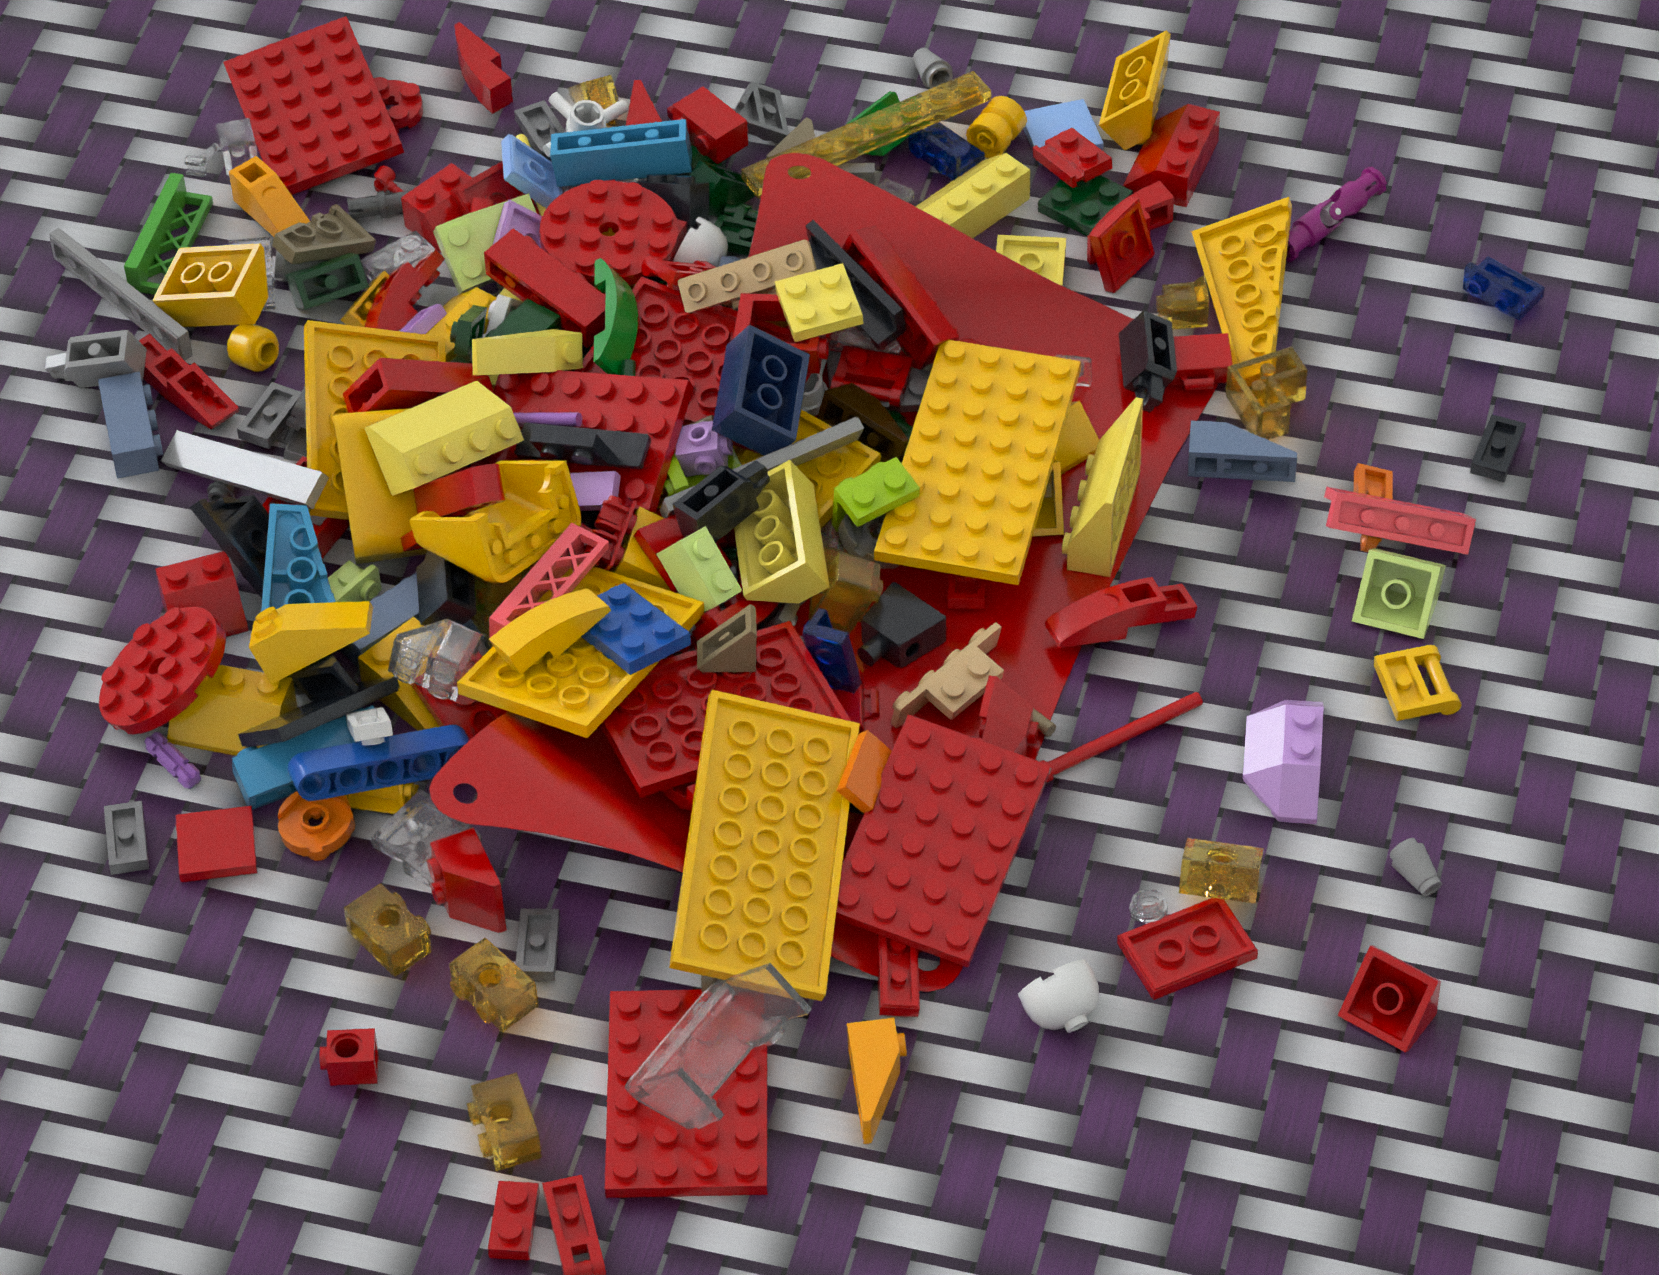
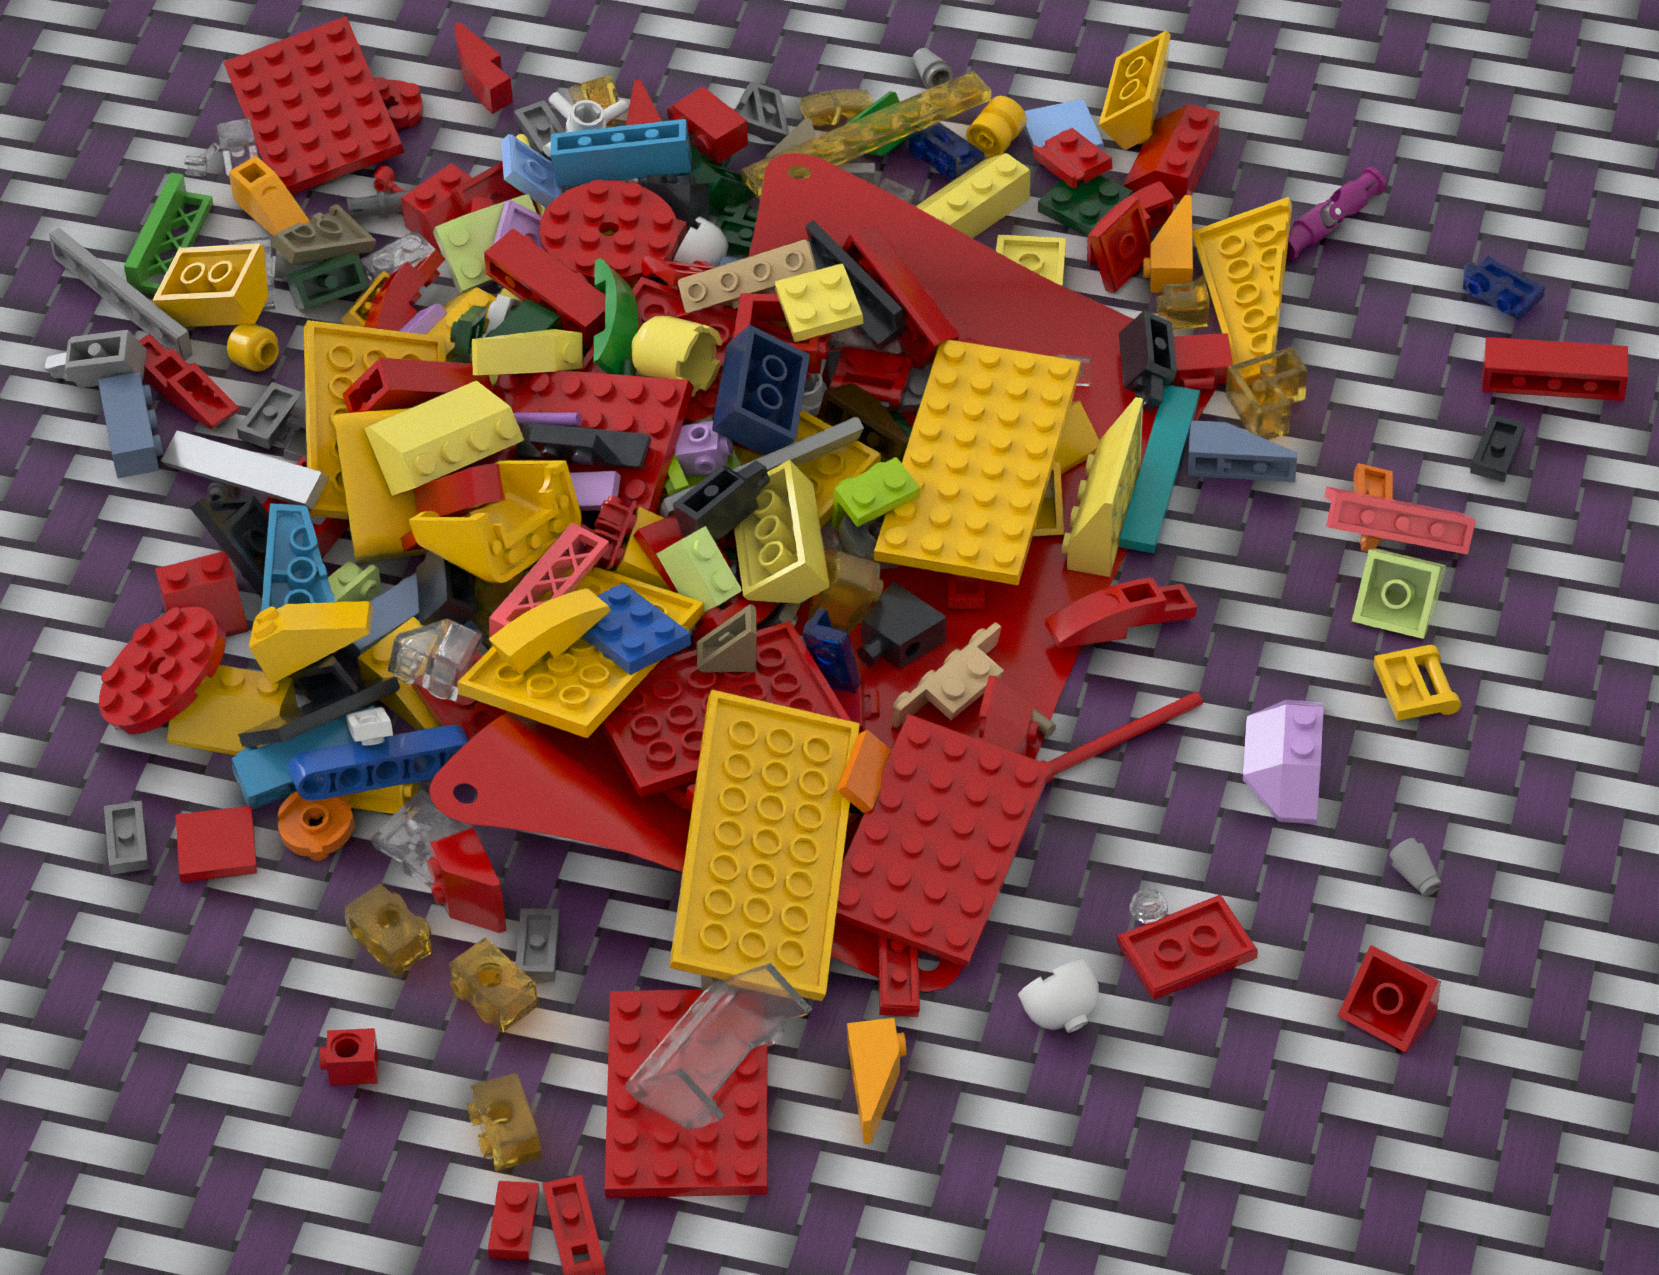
(172, 760): medium lavender axle -> none
(677, 350): none -> light yellow cylinder
(829, 105): none -> clear yellow slope
(1159, 469): none -> teal tile
(1172, 250): none -> light orange slope
(1221, 870): clear yellow brick -> none
(1555, 369): none -> red brick

